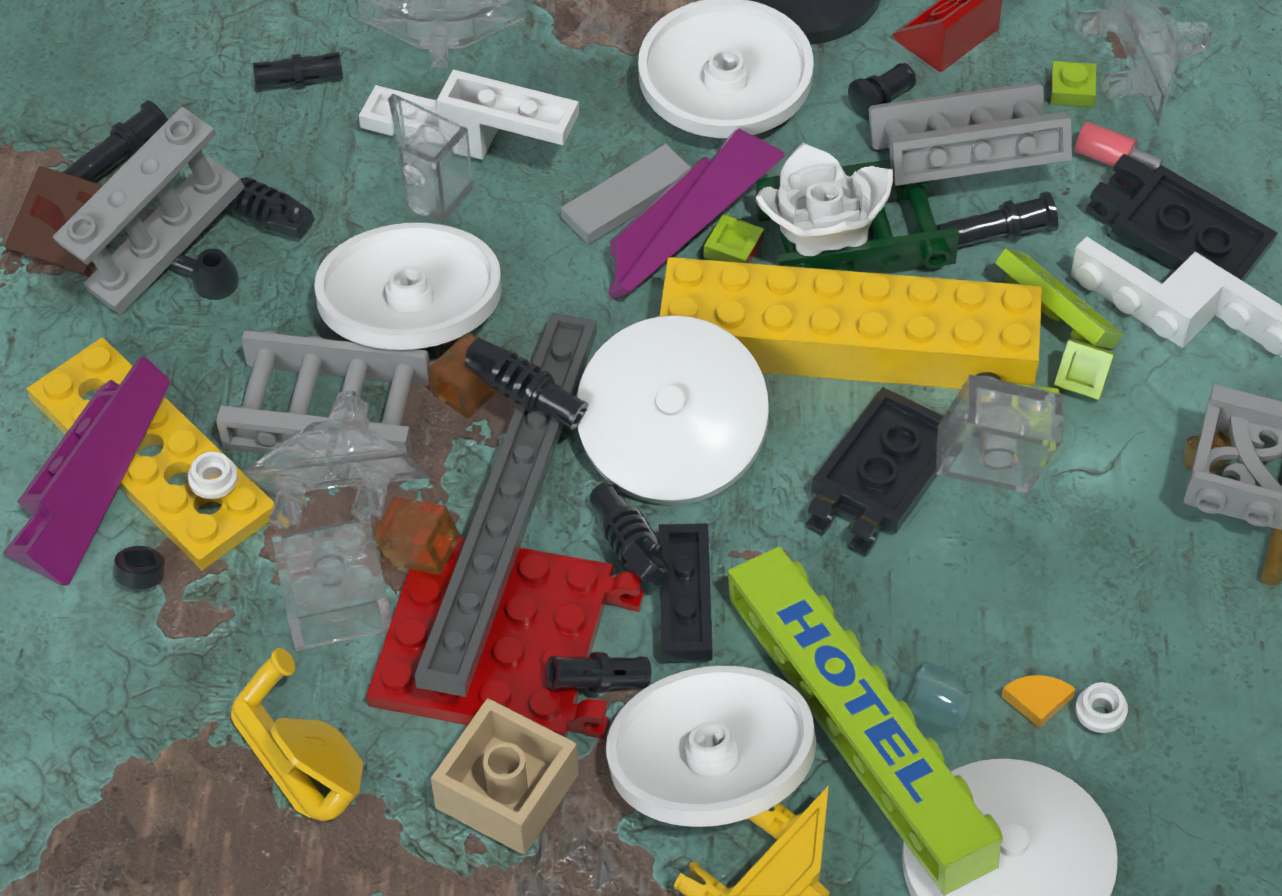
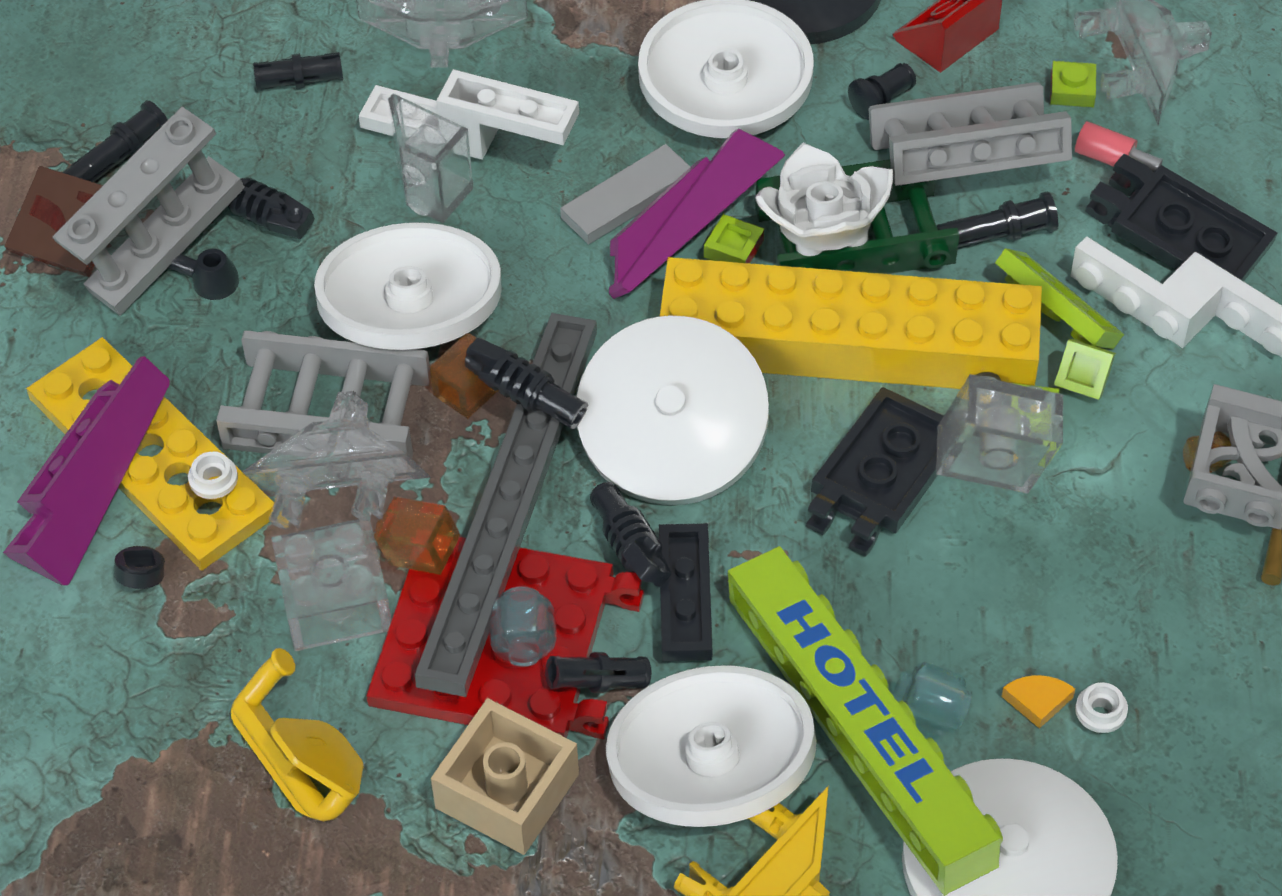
(522, 626): none -> clear light blue head

